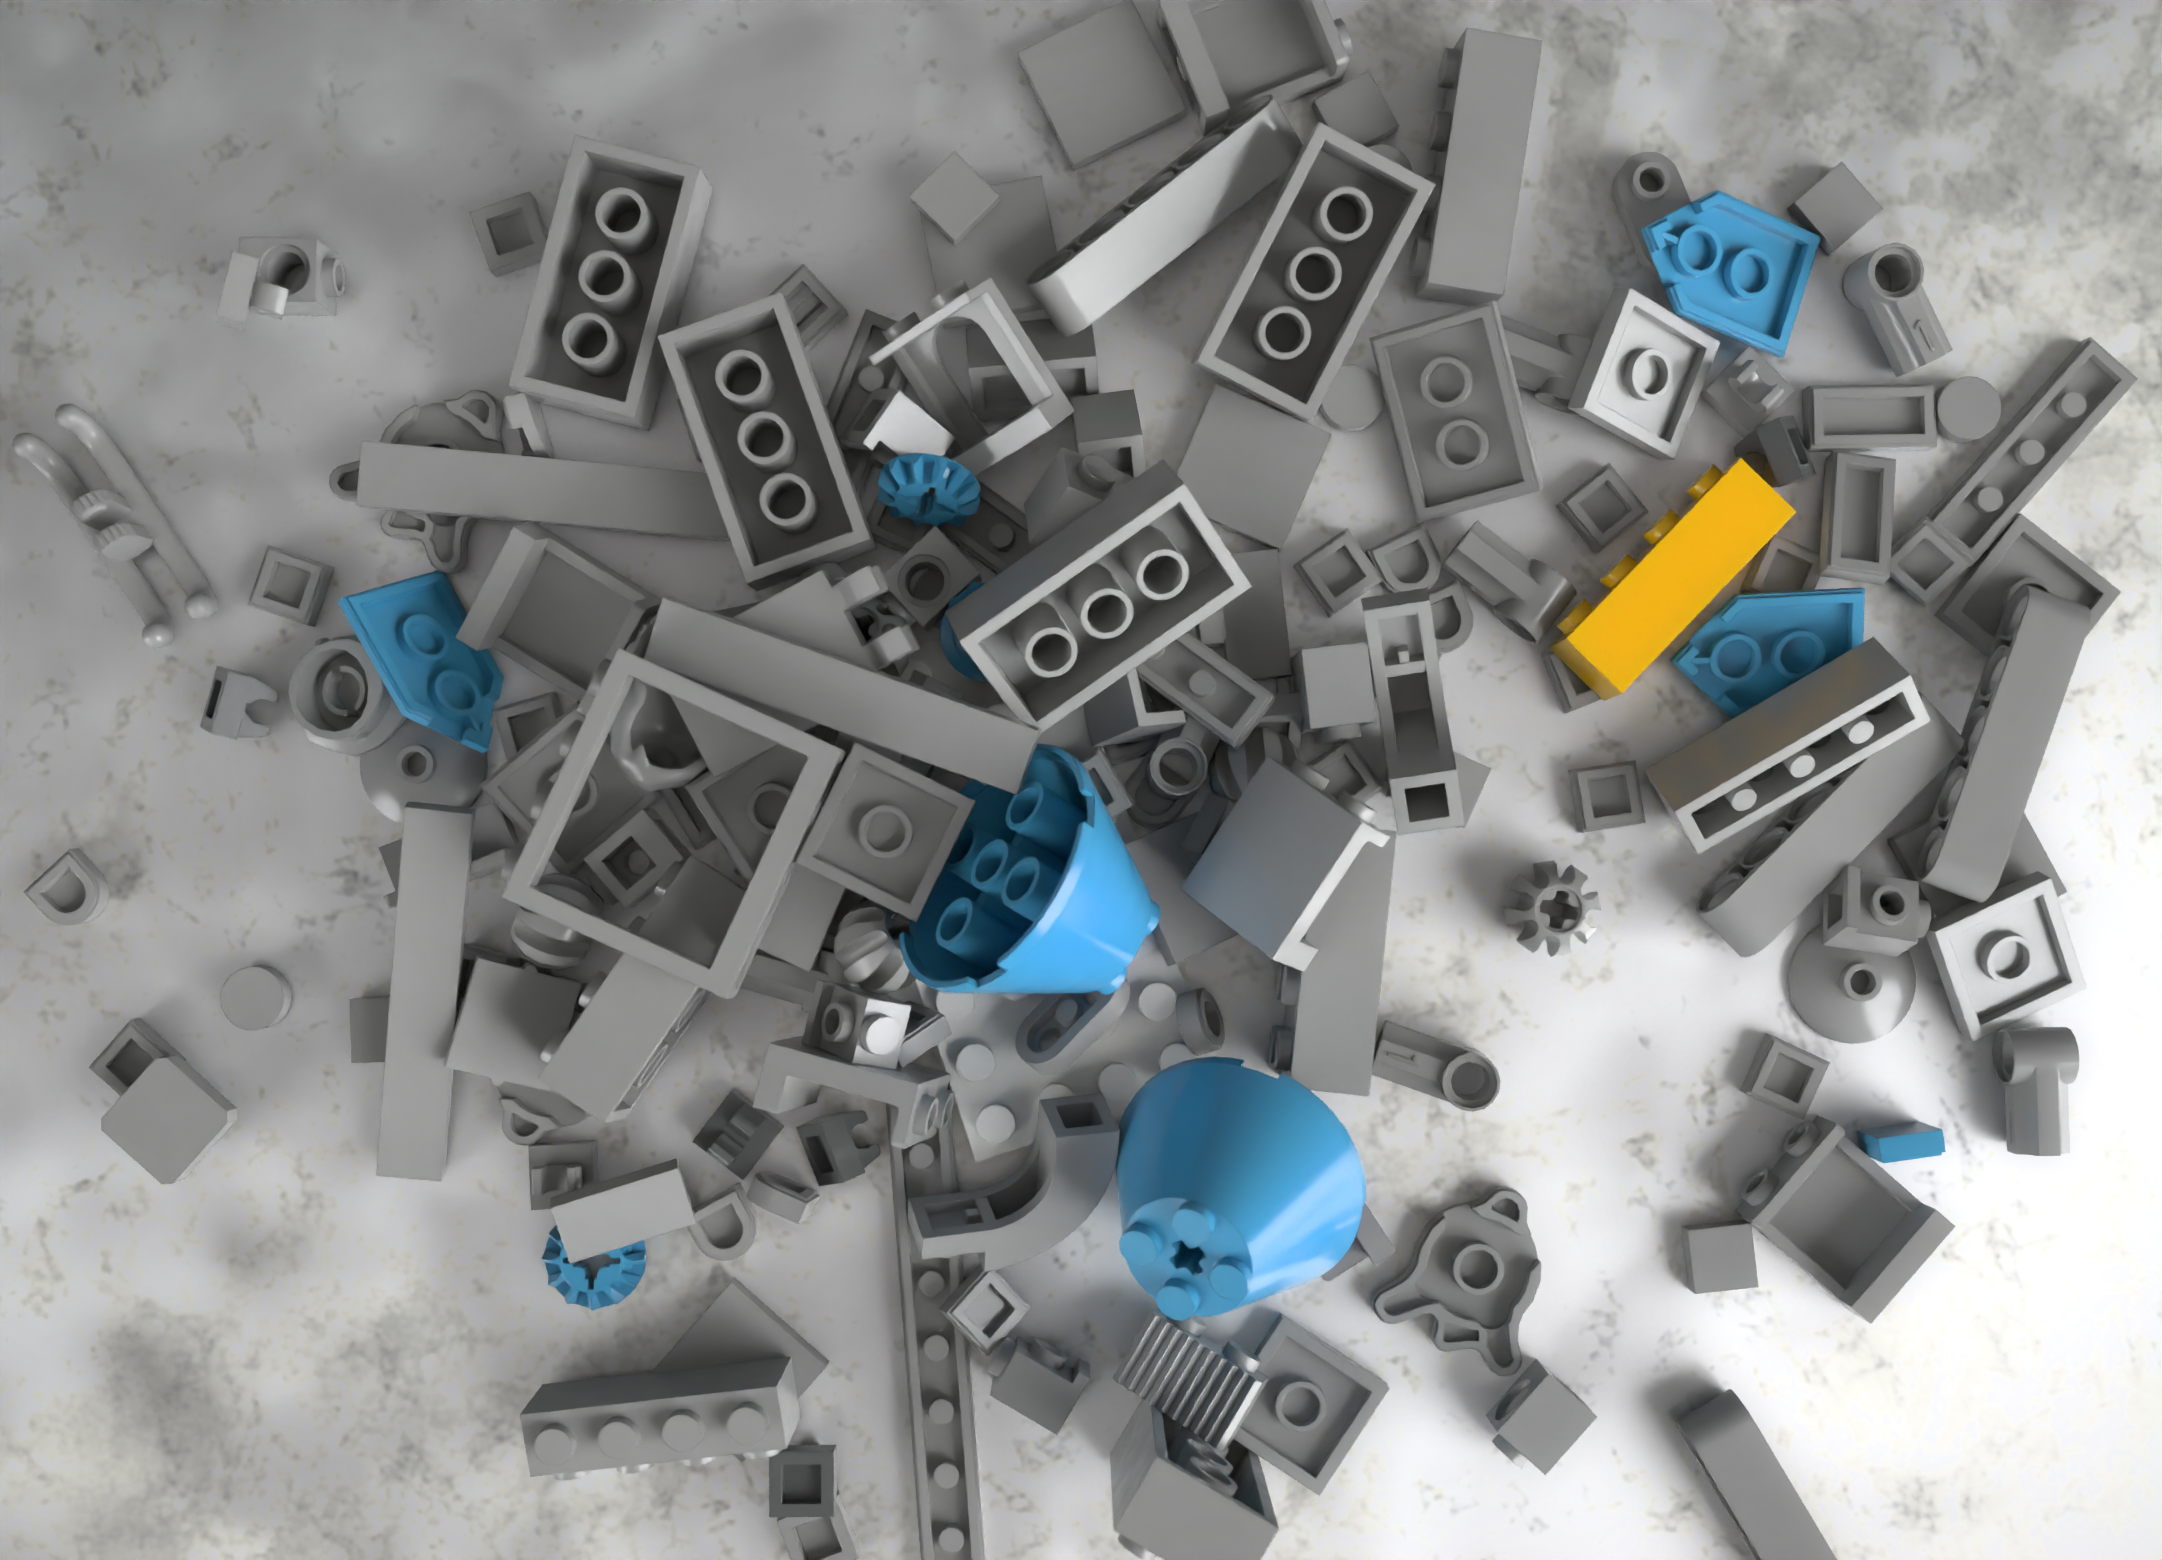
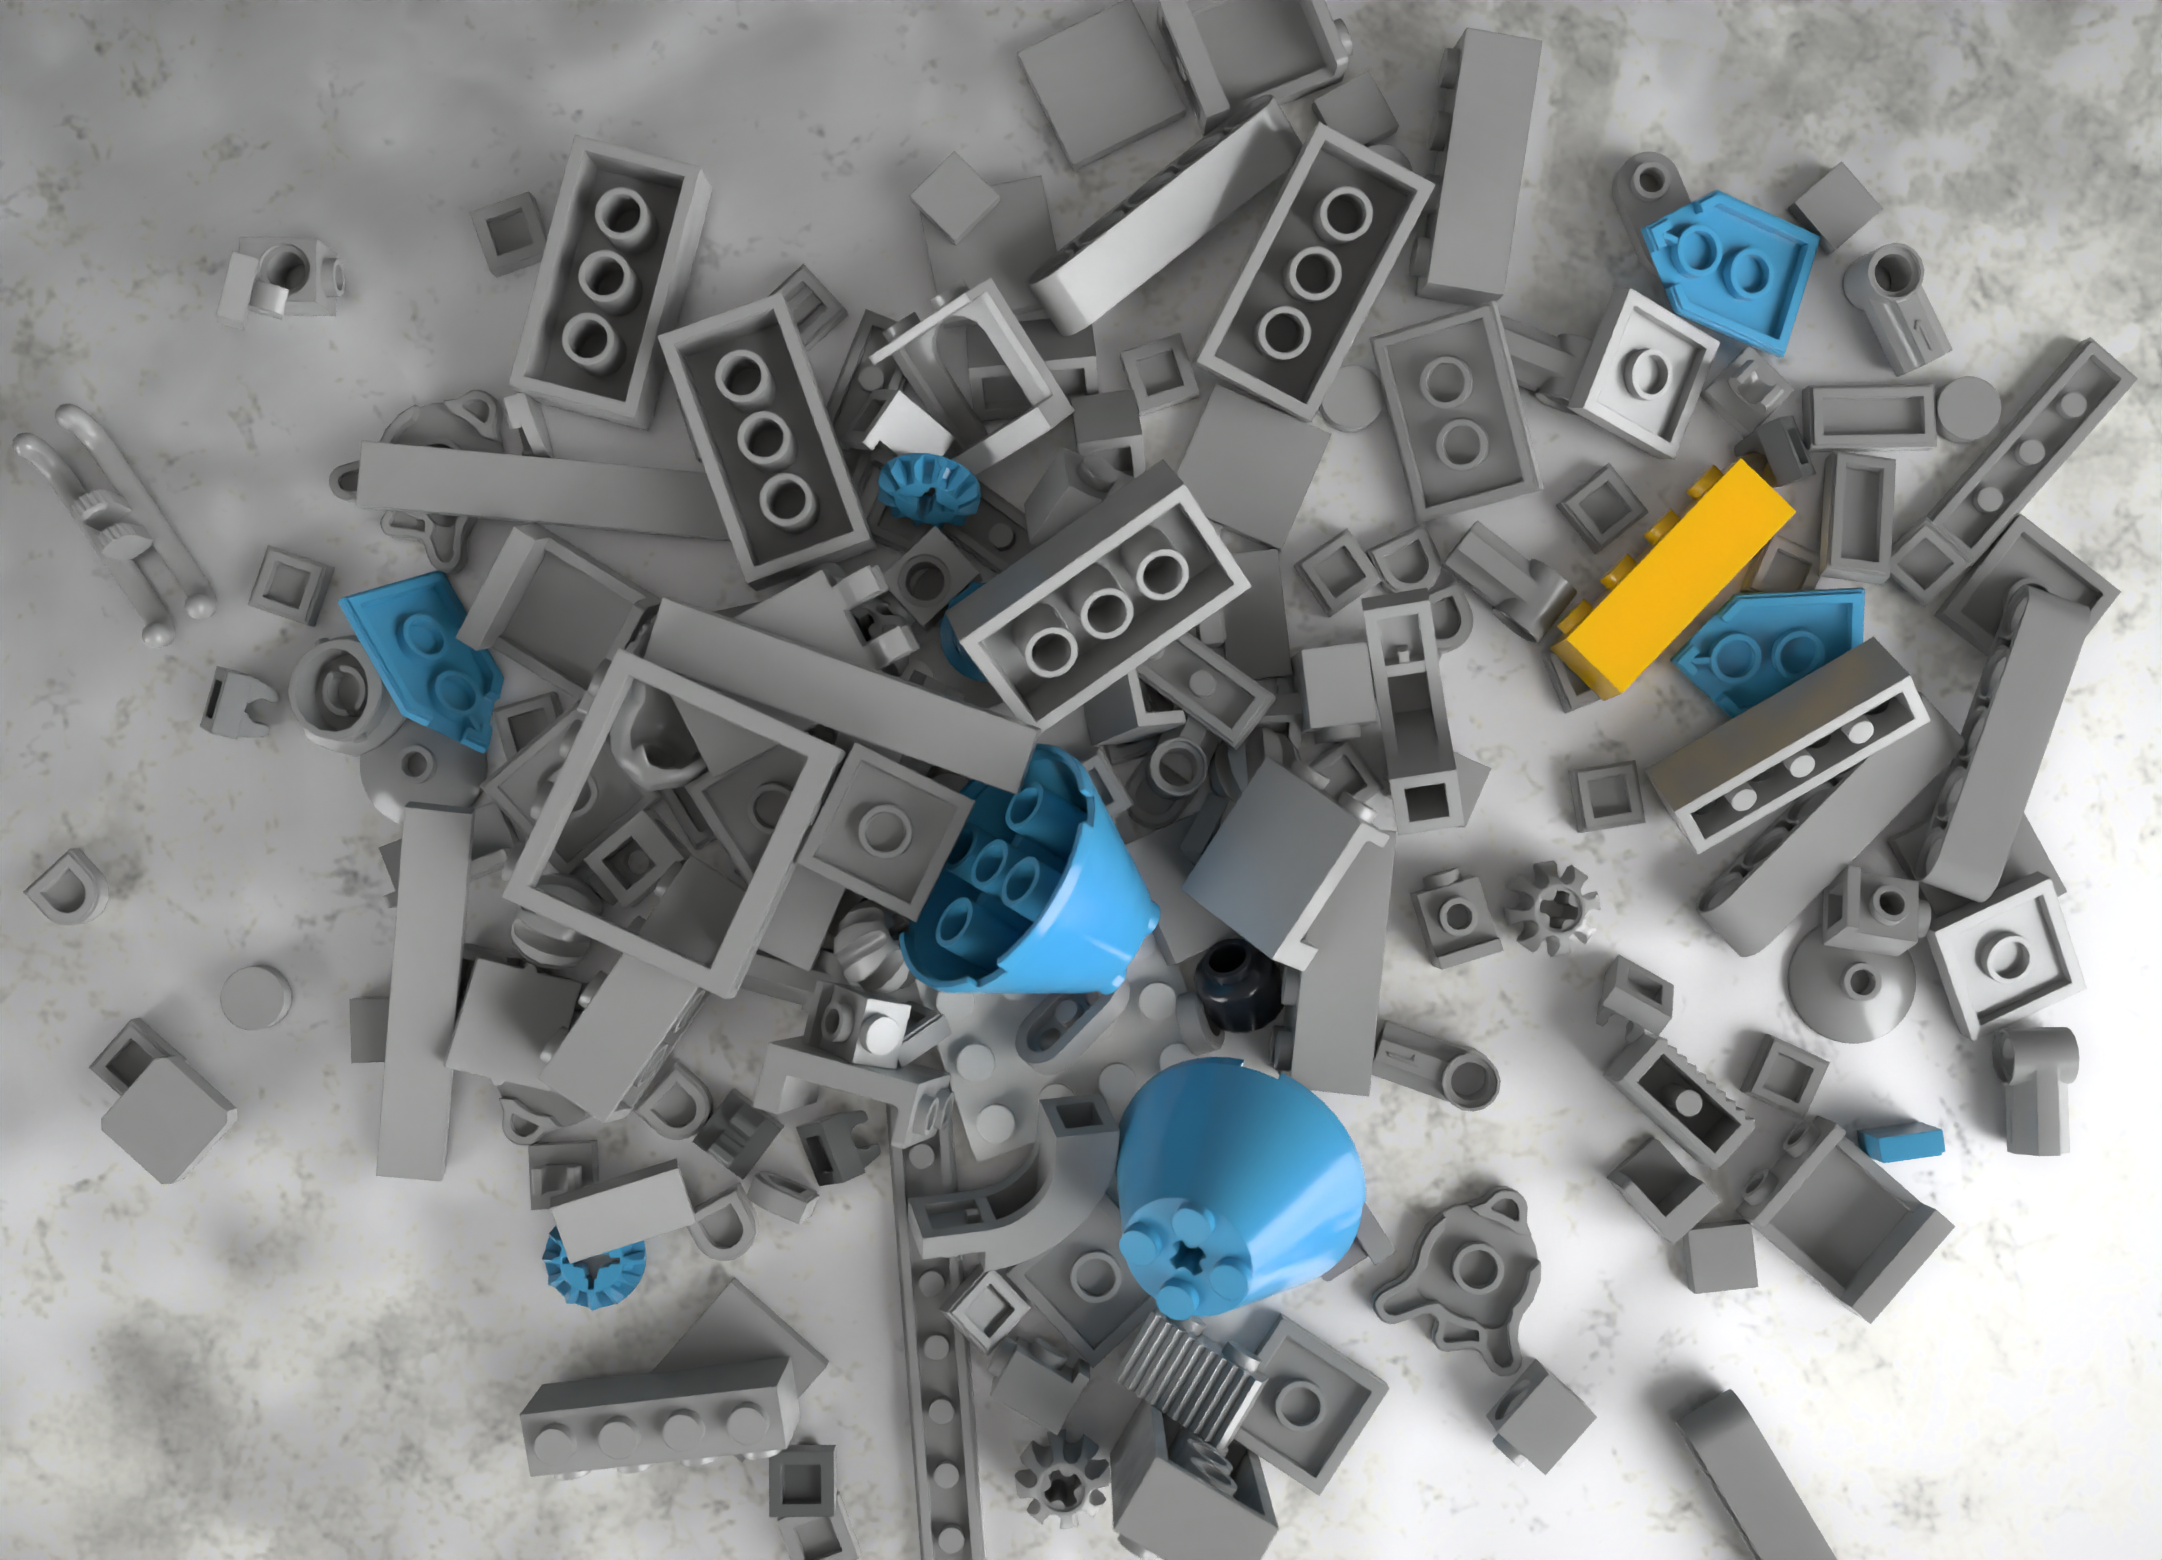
(677, 1104): none -> light grey tile
(1054, 1496): none -> light grey piece
(1087, 1285): none -> light grey tile
(1160, 374): none -> light grey tile
(1239, 986): none -> black head
(1449, 945): none -> light grey brick
(1637, 997): none -> light grey tile
(1662, 1190): none -> light grey panel
(1680, 1100): none -> light grey brick

